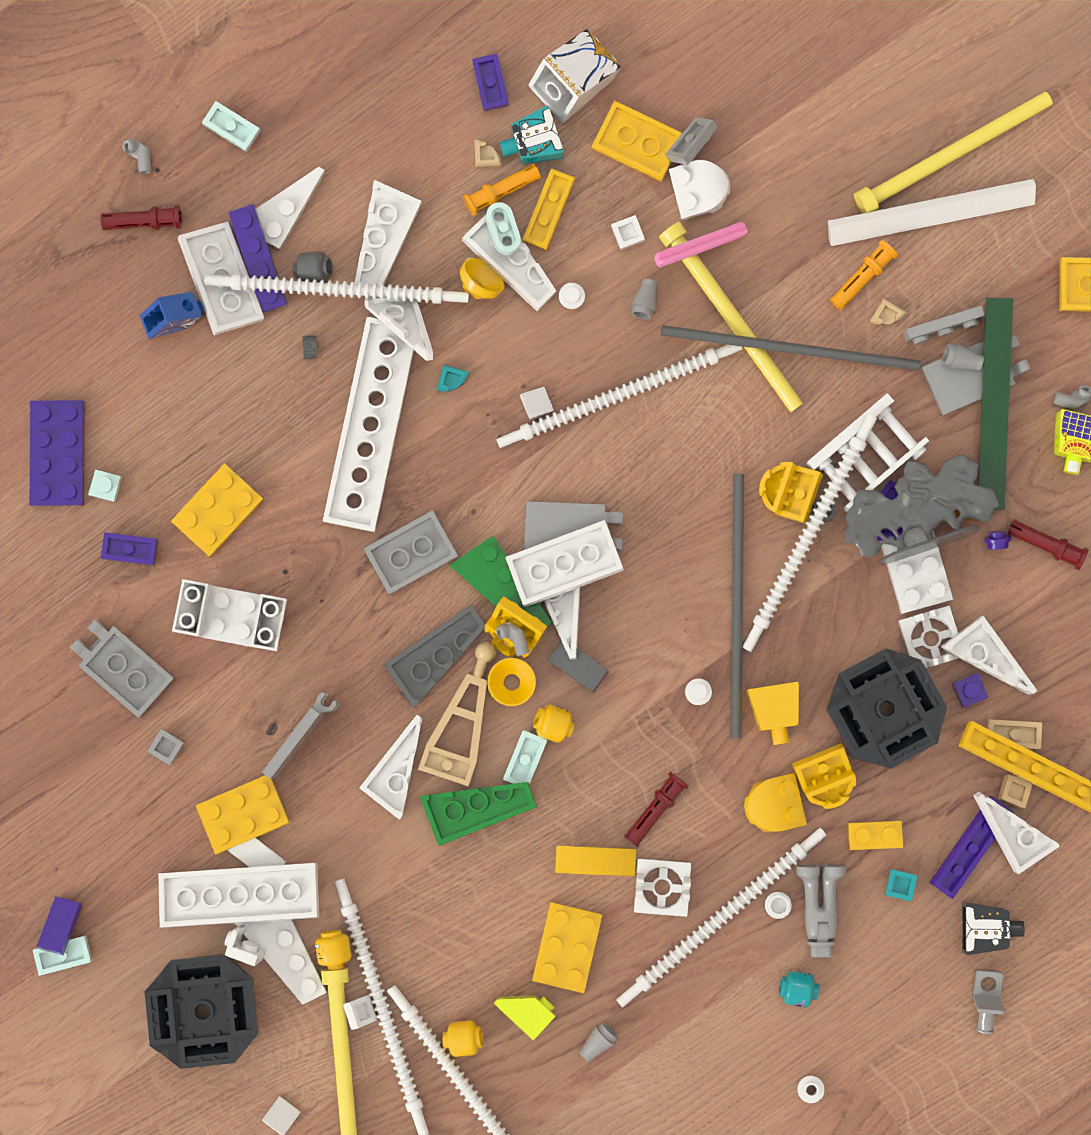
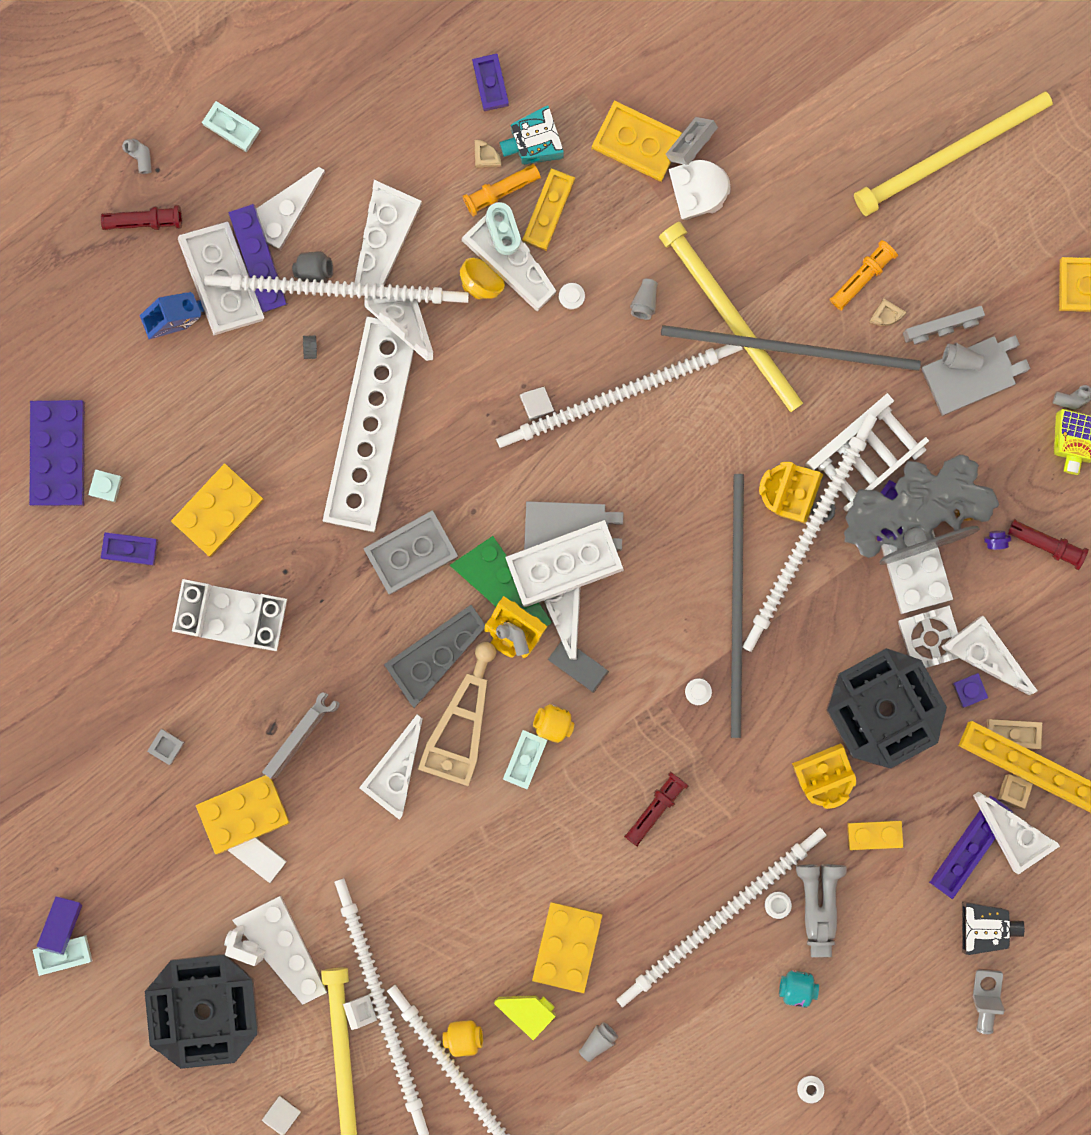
(122, 668): light grey tile -> none
(238, 895): white plate -> none
(333, 949): yellow head -> none
(451, 379): teal tile -> none
(468, 811): green wing -> none
(501, 671): yellow piece -> none
(573, 75): white slope -> none
(595, 860): yellow slope -> none
(627, 232): white plate -> none
(683, 870): white piece -> none
(700, 244): bright pink axle -> none
(775, 709): yellow torso -> none
(775, 804): yellow slope -> none
(900, 885): teal plate -> none
(931, 212): white tile -> none
(995, 396): dark green tile -> none

